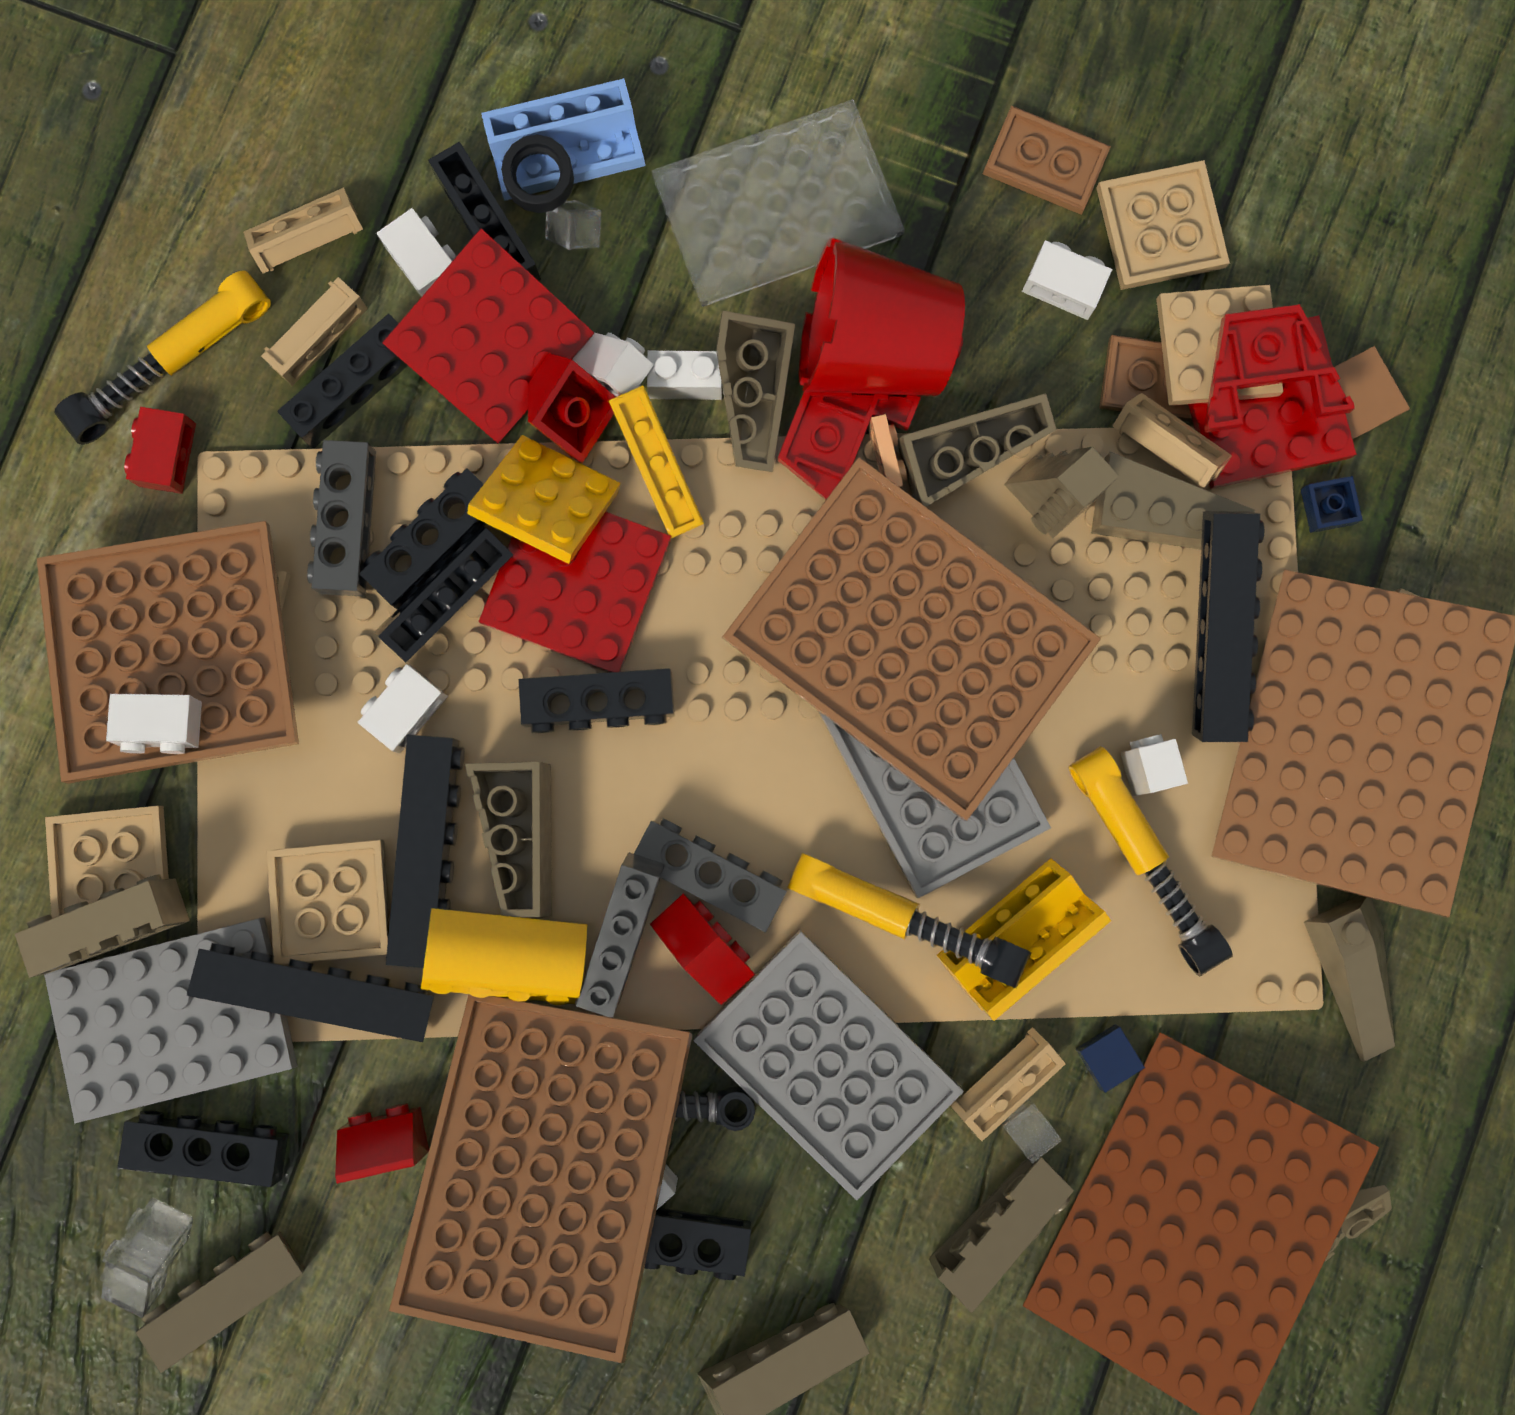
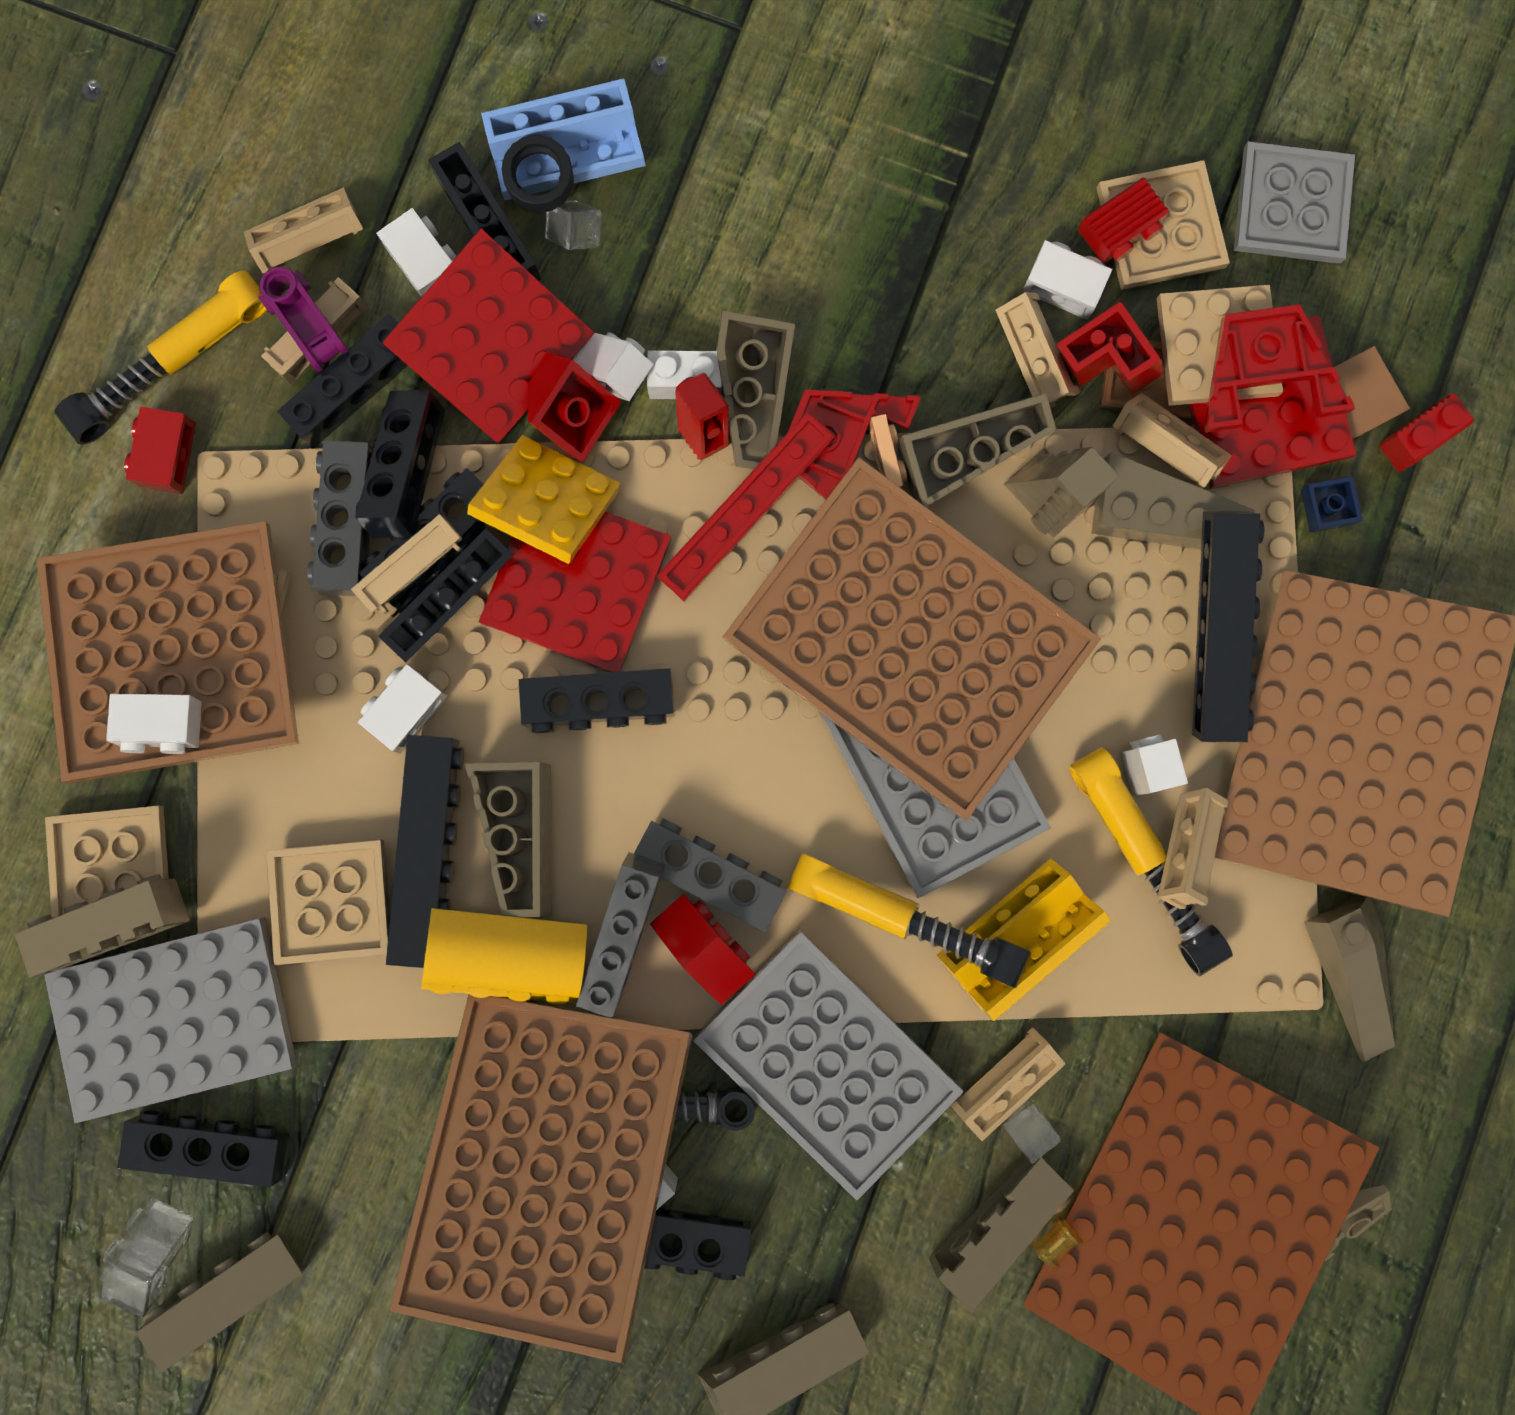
(300, 315): none -> magenta piece
(310, 994): black brick -> none
(380, 1143): red slope -> none
(400, 464): none -> black brick
(407, 564): none -> tan container
(656, 461): yellow tile -> none
(702, 416): none -> red brick
(746, 506): none -> red tile
(775, 201): clear plate -> none
(879, 326): red cone -> none
(1035, 348): none -> tan container
(1046, 160): medium nougat tile -> none
(1056, 1243): none -> clear yellow bush
(1110, 1058): dark blue piece -> none
(1111, 342): none -> red brick
(1123, 221): none -> red brick
(1192, 848): none -> tan container
(1294, 202): none -> light grey plate
(1426, 432): none -> red brick

